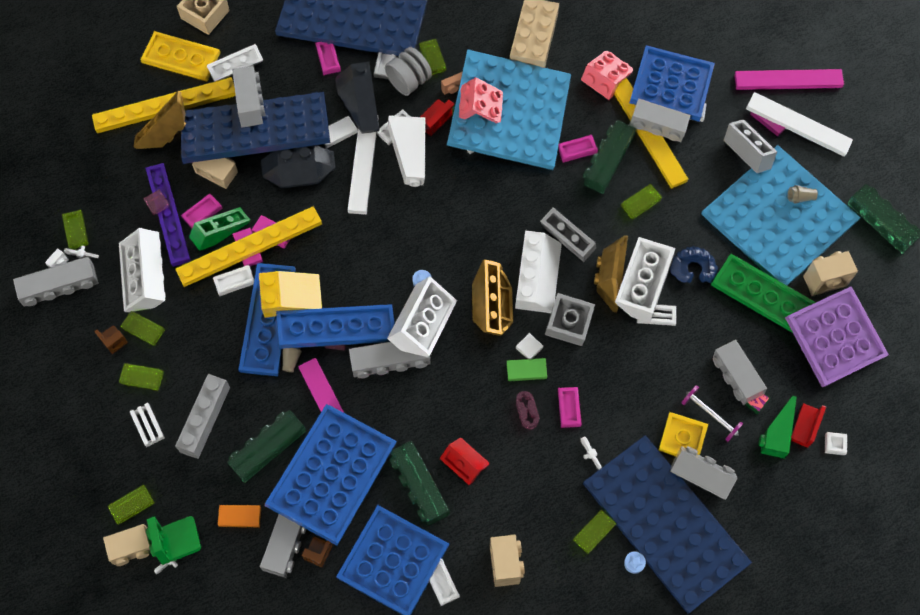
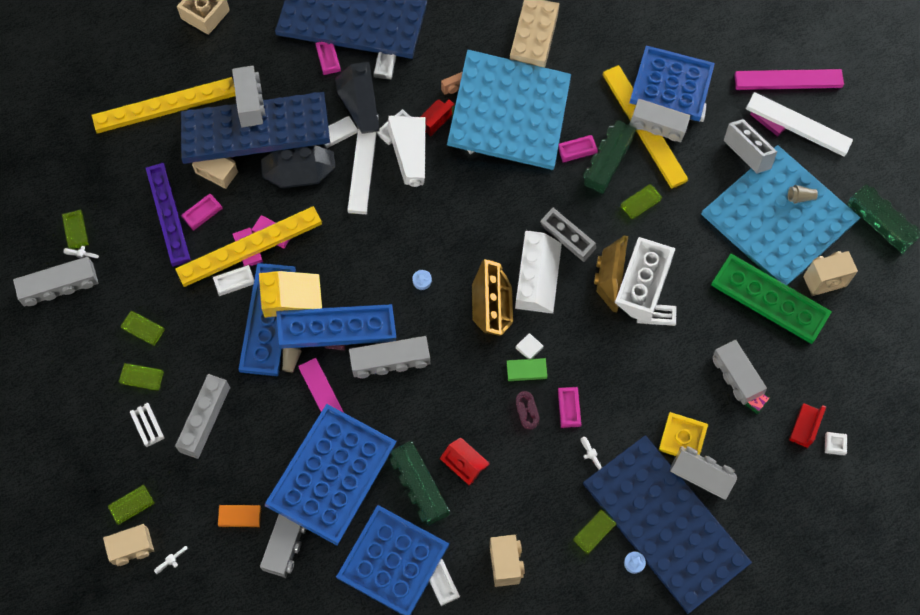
(56, 259): white plate -> none
(112, 339): reddish brown panel -> none
(141, 270): white slope -> none
(156, 202): clear pink tile -> none
(163, 125): pearl gold wedge -> none
(173, 540): green bracket -> none
(179, 55): yellow tile -> none
(217, 228): green slope -> none
(223, 68): white plate -> none
(266, 446): clear green brick -> none
(317, 551): reddish brown panel -> none
(408, 71): light grey wheel -> none
(422, 318): white slope -> none
(432, 54): clear neon green tile -> none
(480, 99): coral bracket -> none
(569, 319): light grey brick -> none
(606, 73): coral bracket -> none
(690, 395): axle -> none
(693, 254): dark blue piece -> none
(778, 435): green slope -> none
(836, 336): medium lavender plate -> none

